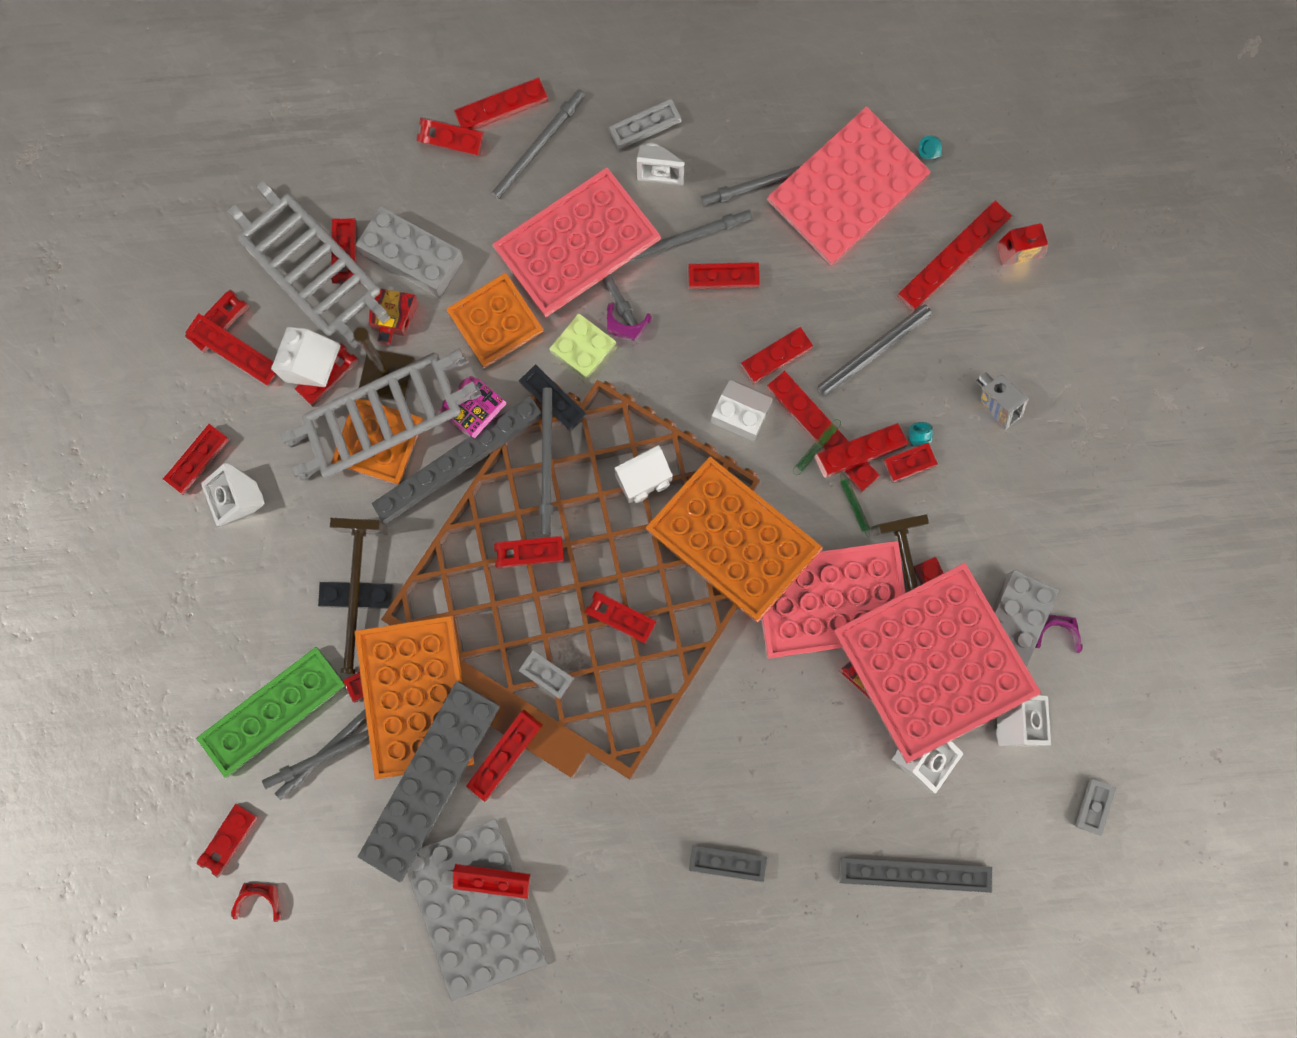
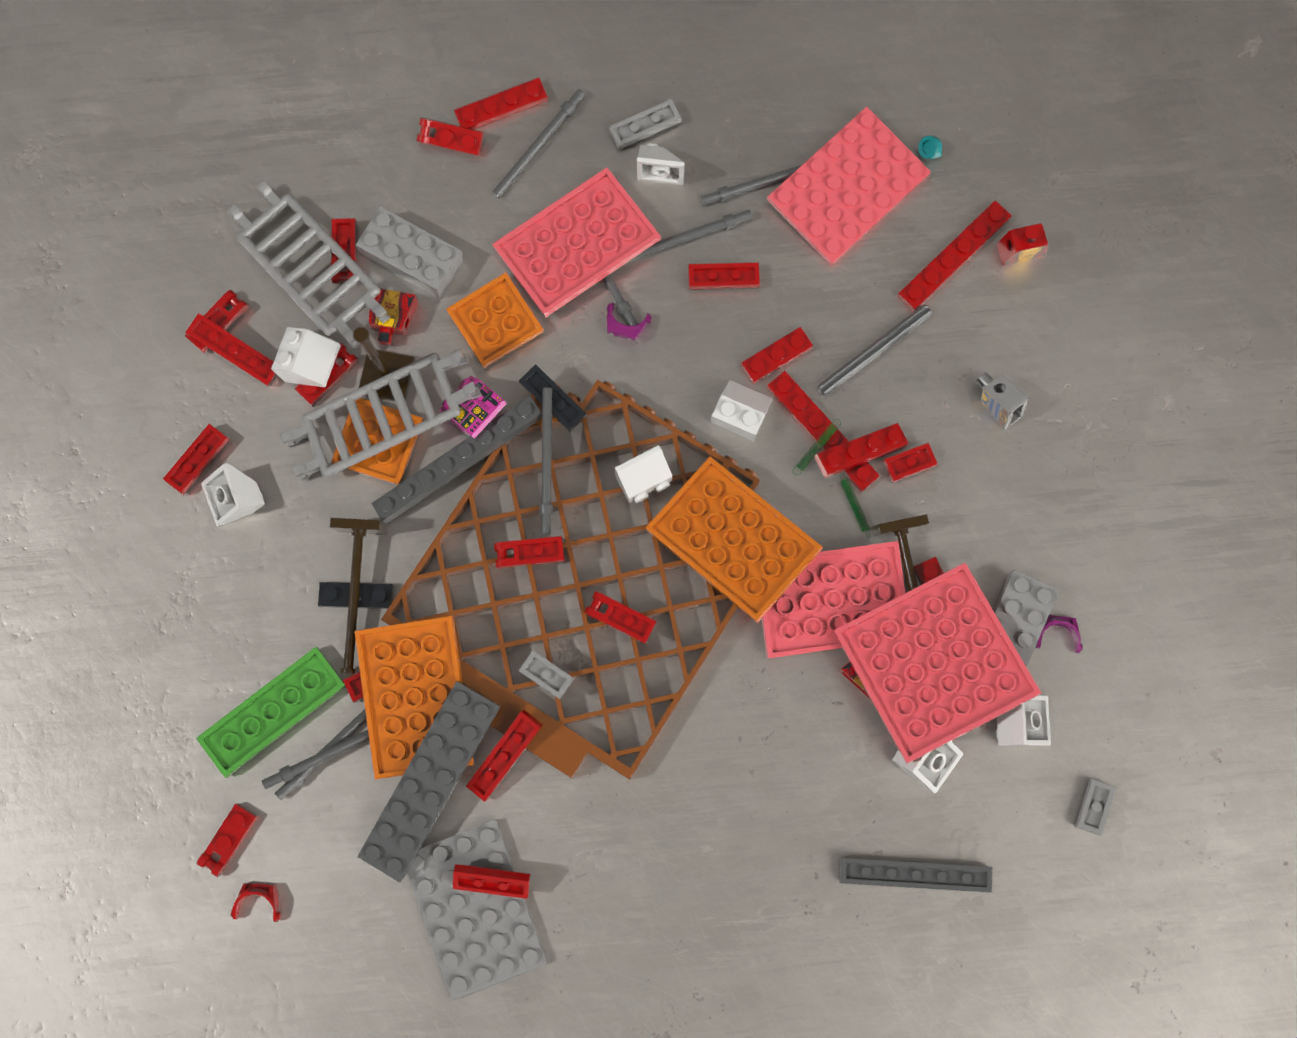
(582, 346): yellowish green plate -> none
(727, 863): dark grey plate -> none
(920, 433): teal tile -> none

